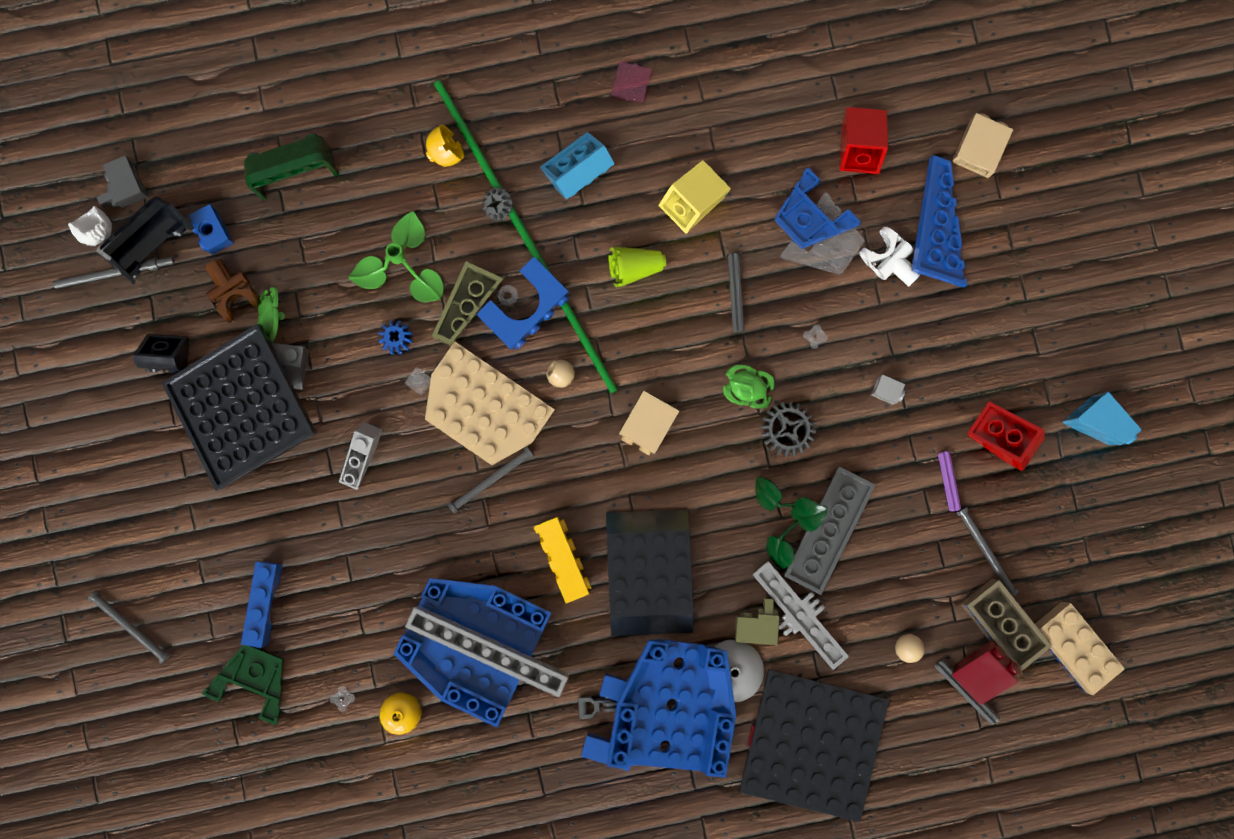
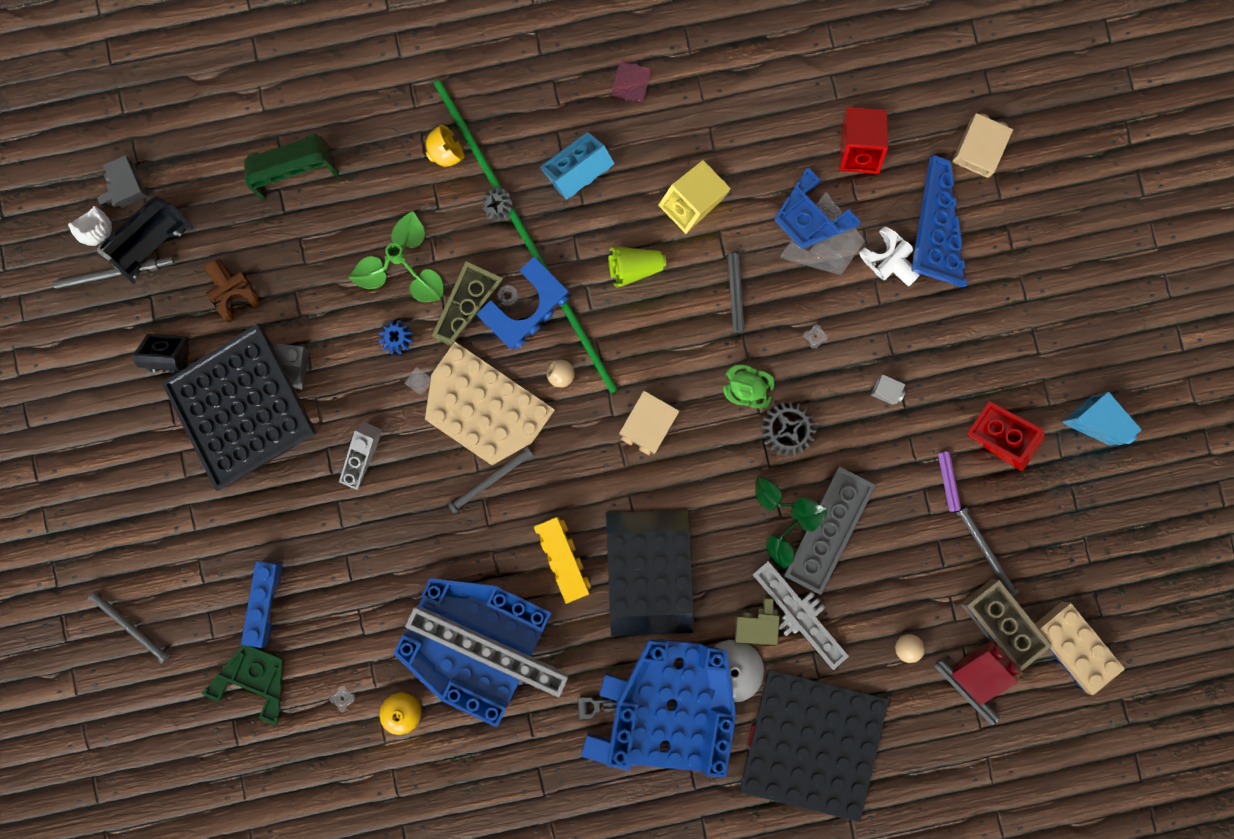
(219, 238): blue brick -> none
(269, 314): bright green shield -> none

